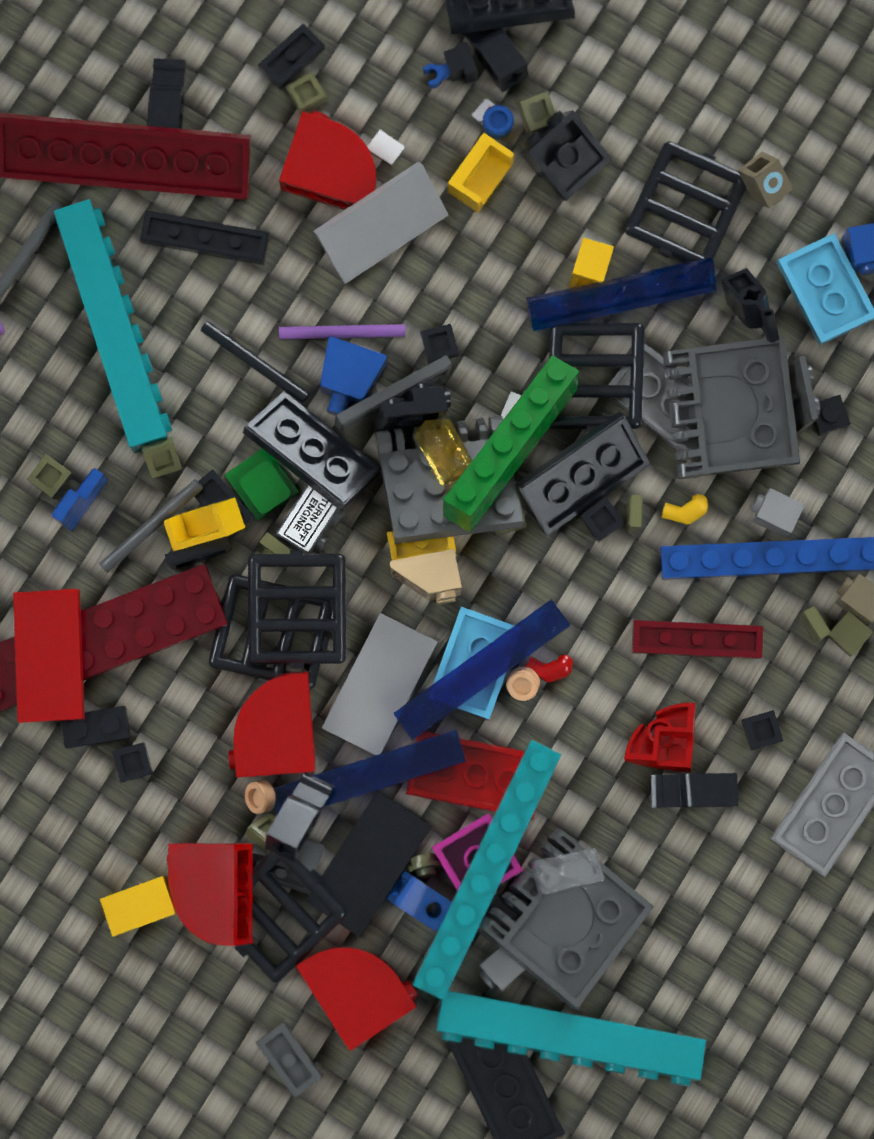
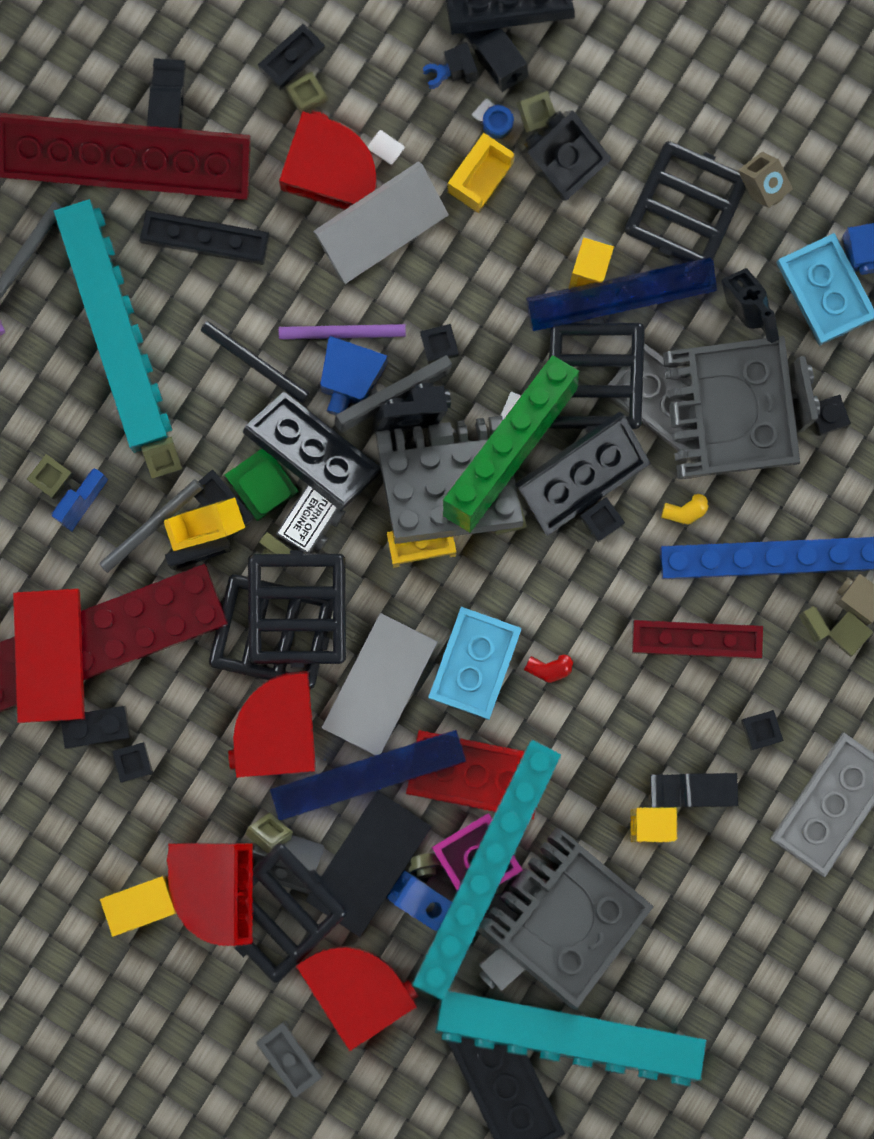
(260, 797): light nougat tile -> none
(298, 817): piece -> none
(430, 575): tan slope -> none
(443, 449): clear yellow slope -> none
(481, 669): clear blue plate -> none
(523, 683): light nougat tile -> none
(567, 871): clear plate -> none
(634, 513): olive tile -> none
(653, 824): none -> yellow panel
(665, 741): red brick -> none
(776, 512): light grey brick -> none

